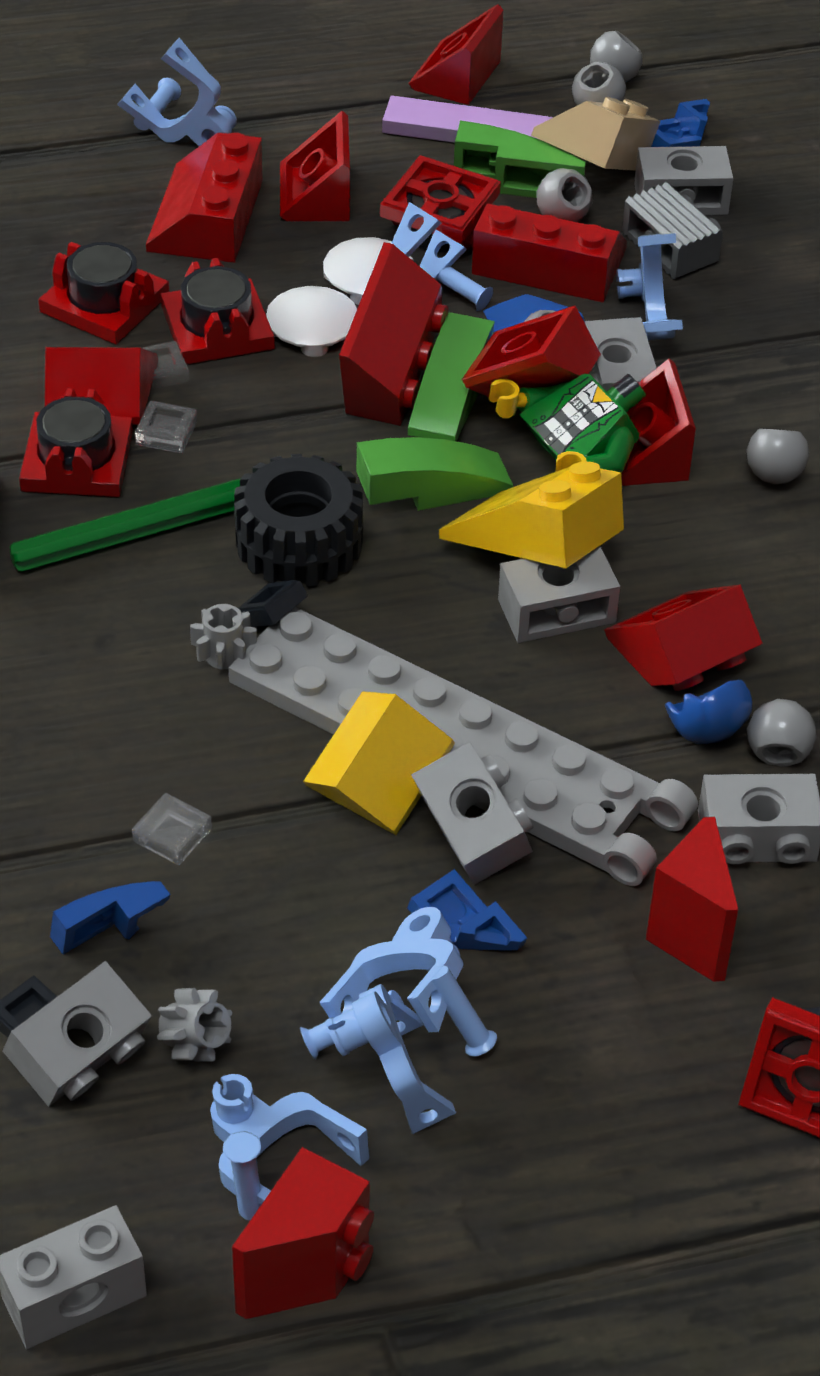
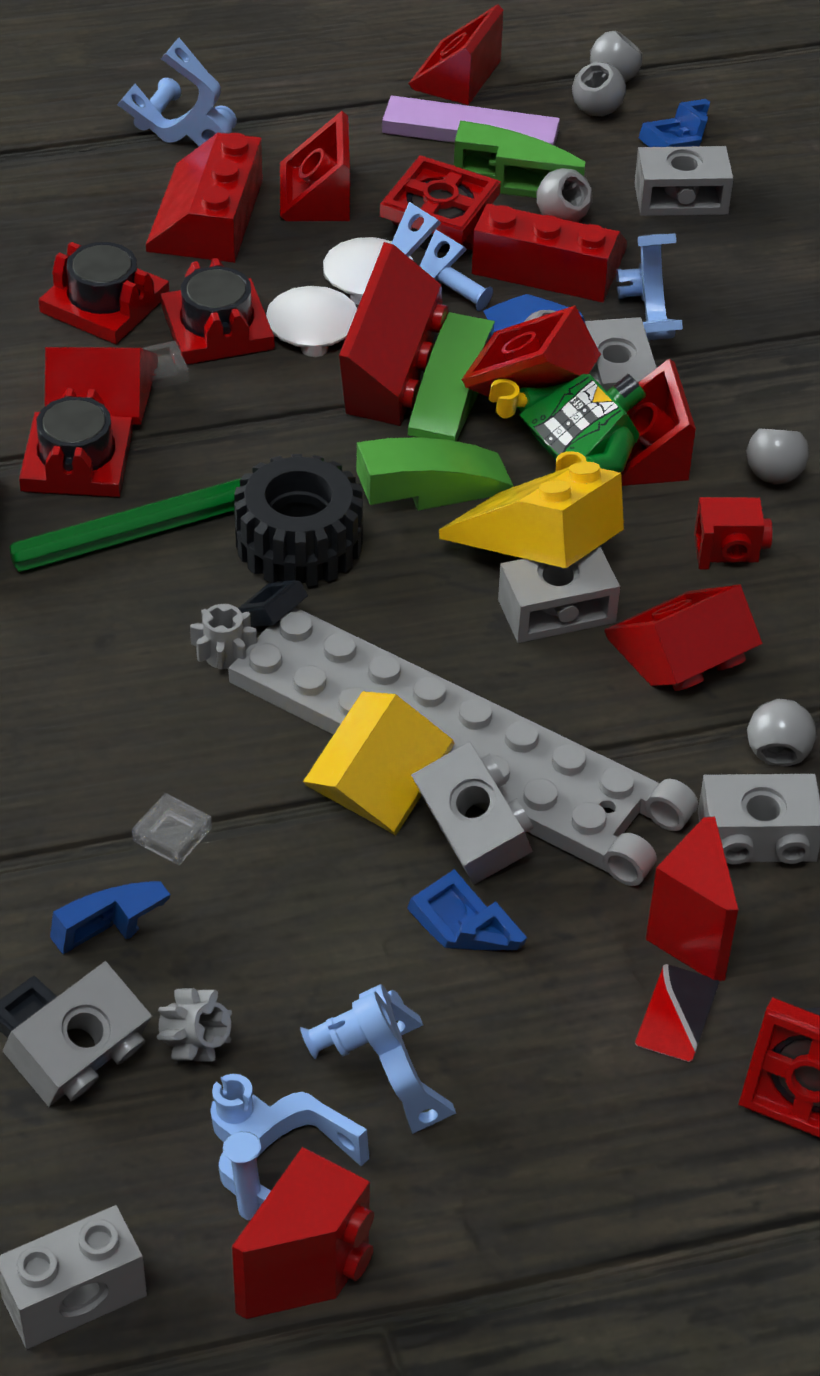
(166, 426): clear tile -> none
(418, 944): light blue piece -> none
(601, 132): tan slope -> none
(668, 212): dark grey brick -> none
(677, 1013): none -> sticker
(712, 715): blue hair -> none
(730, 530): none -> red brick

